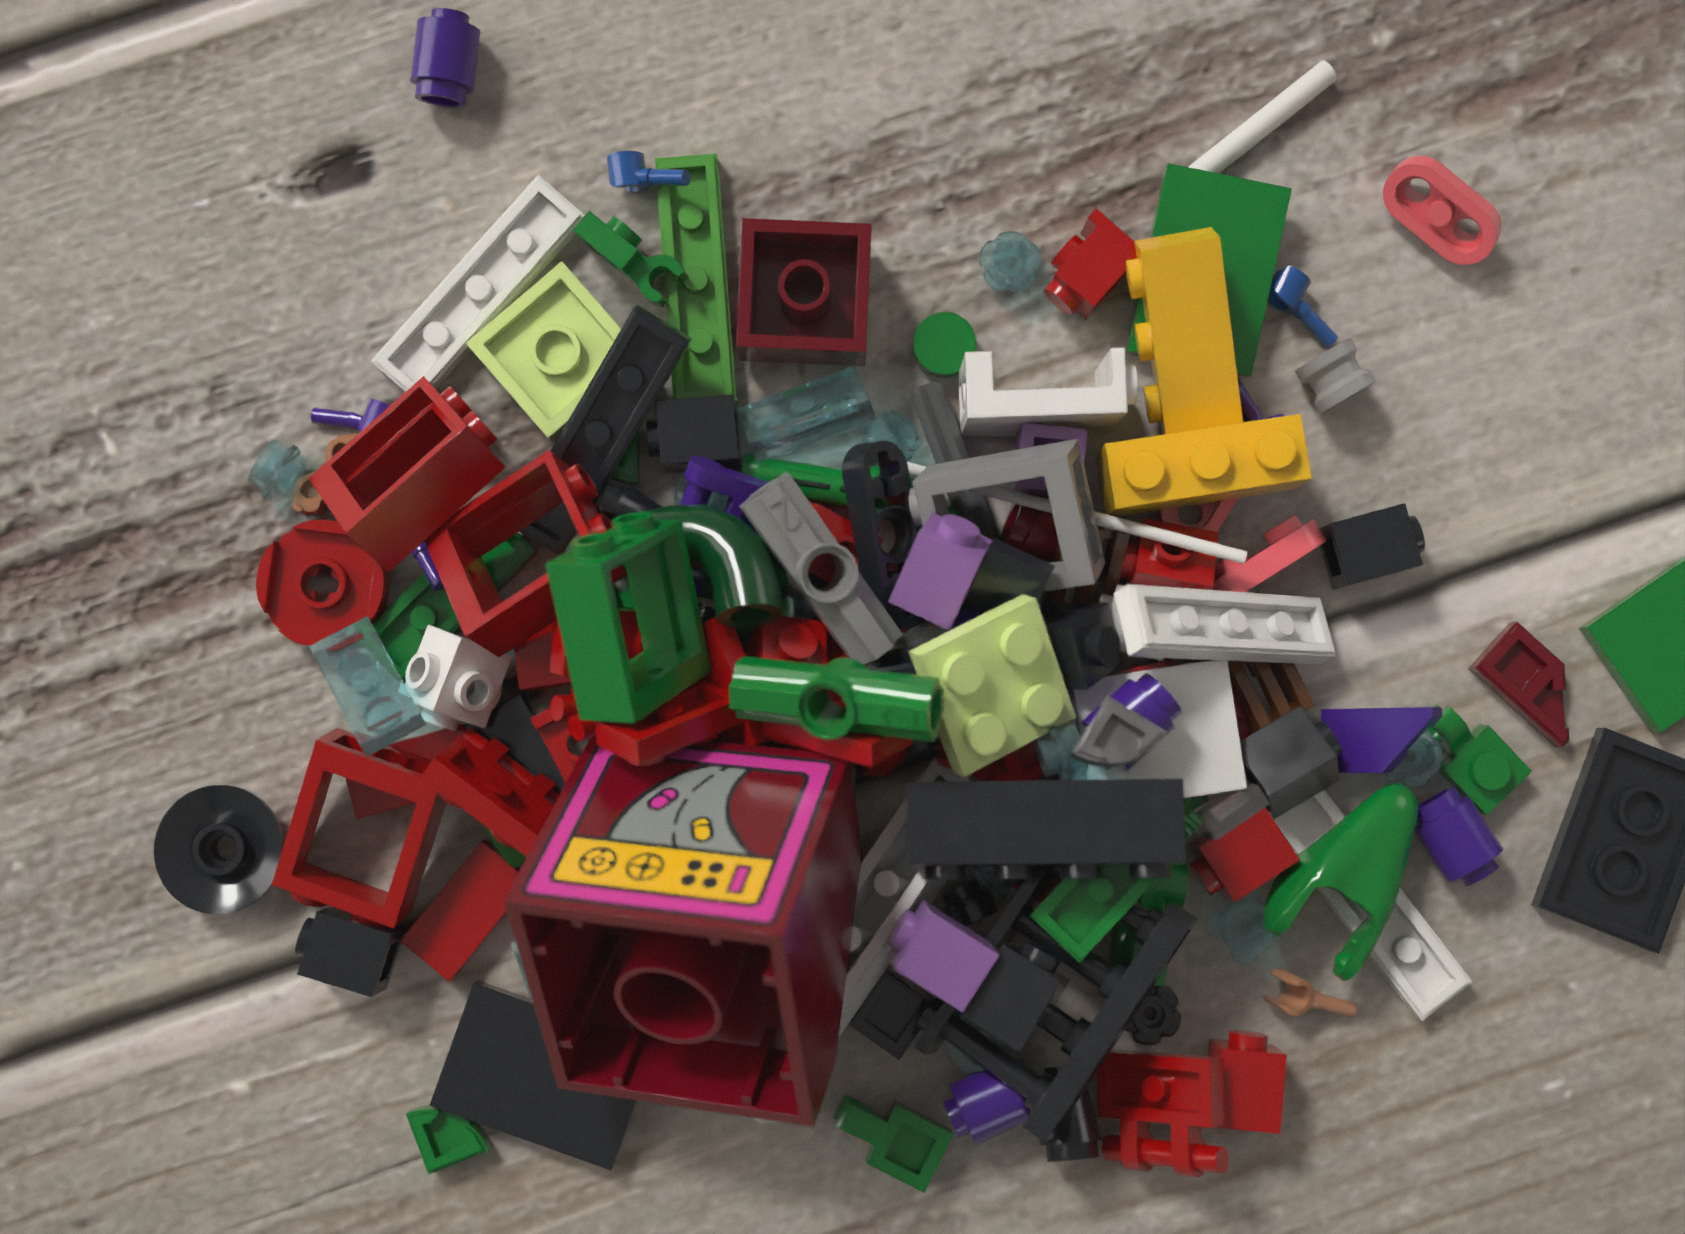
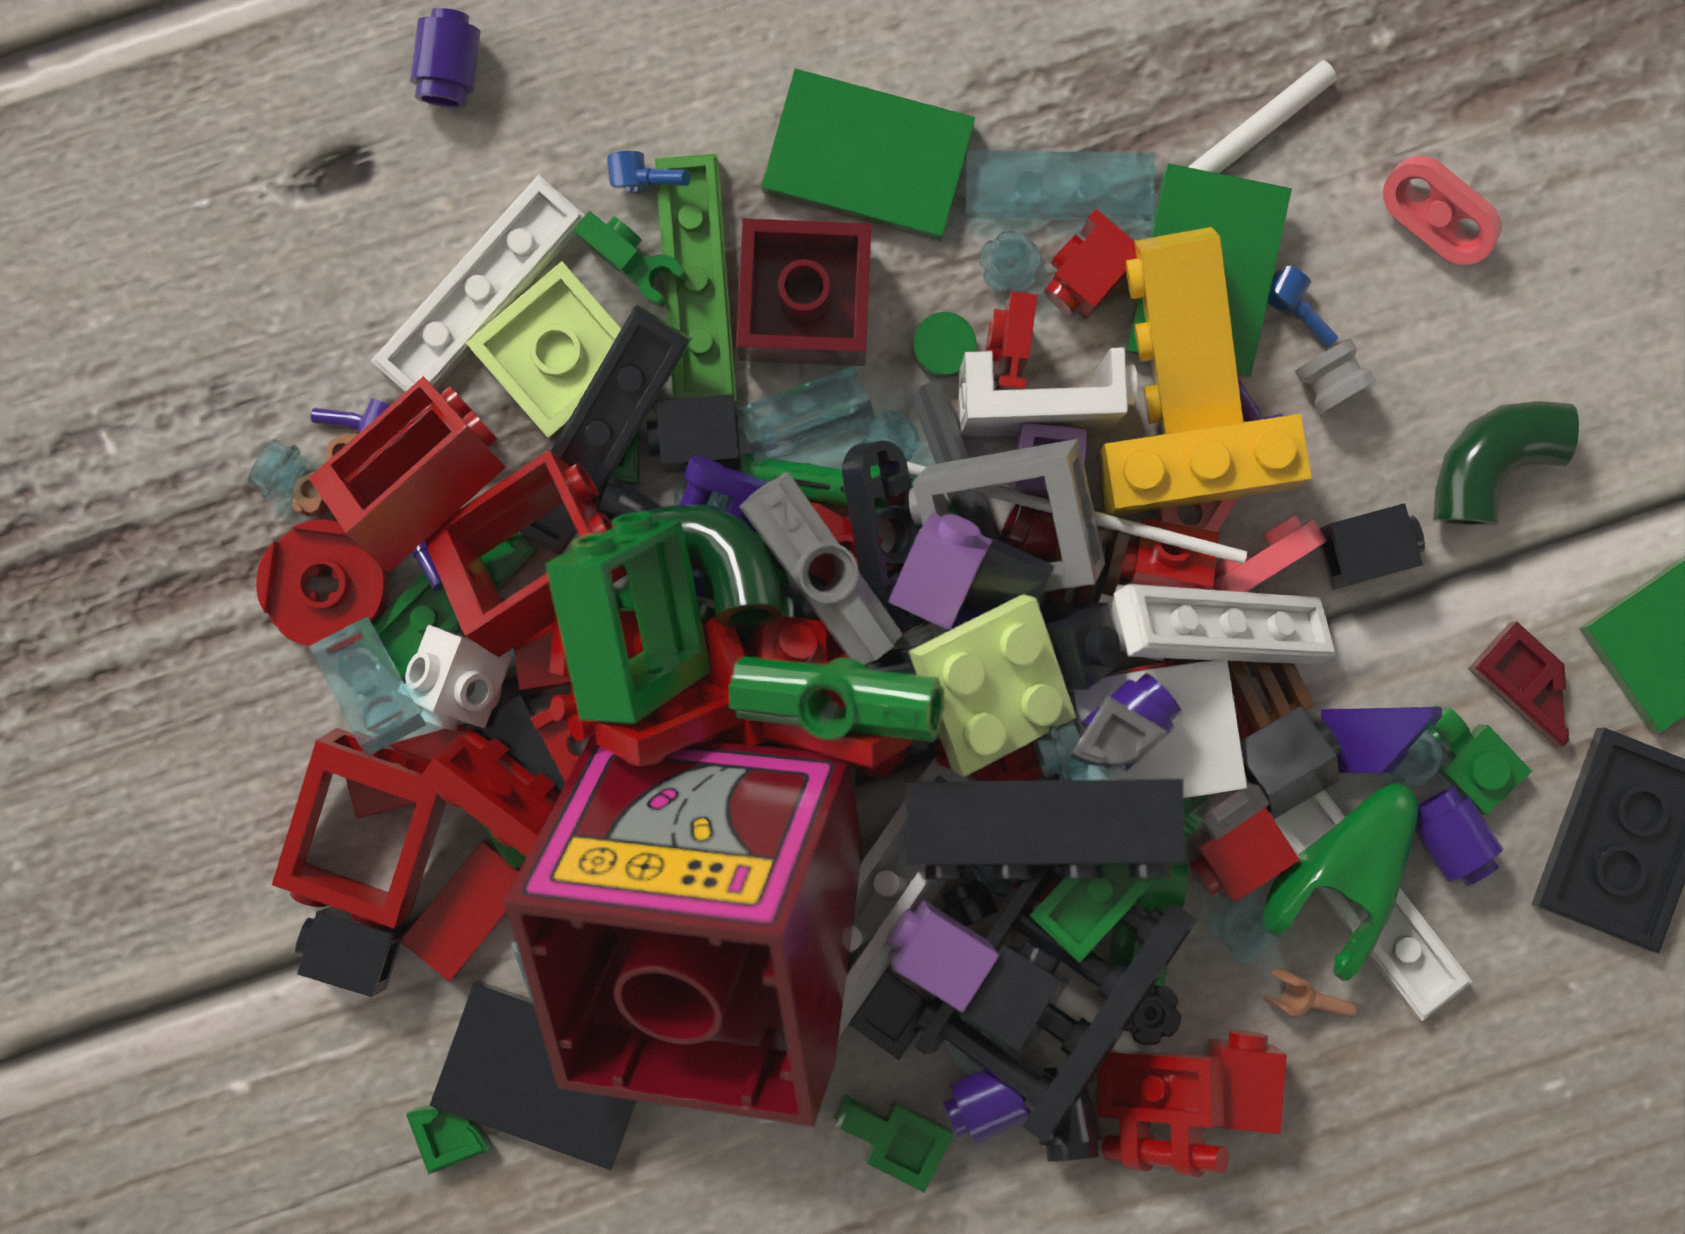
(189, 855): black dish -> none
(867, 154): none -> green tile
(1010, 340): none -> red plate
(1059, 185): none -> clear light blue plate
(1491, 448): none -> dark green cylinder

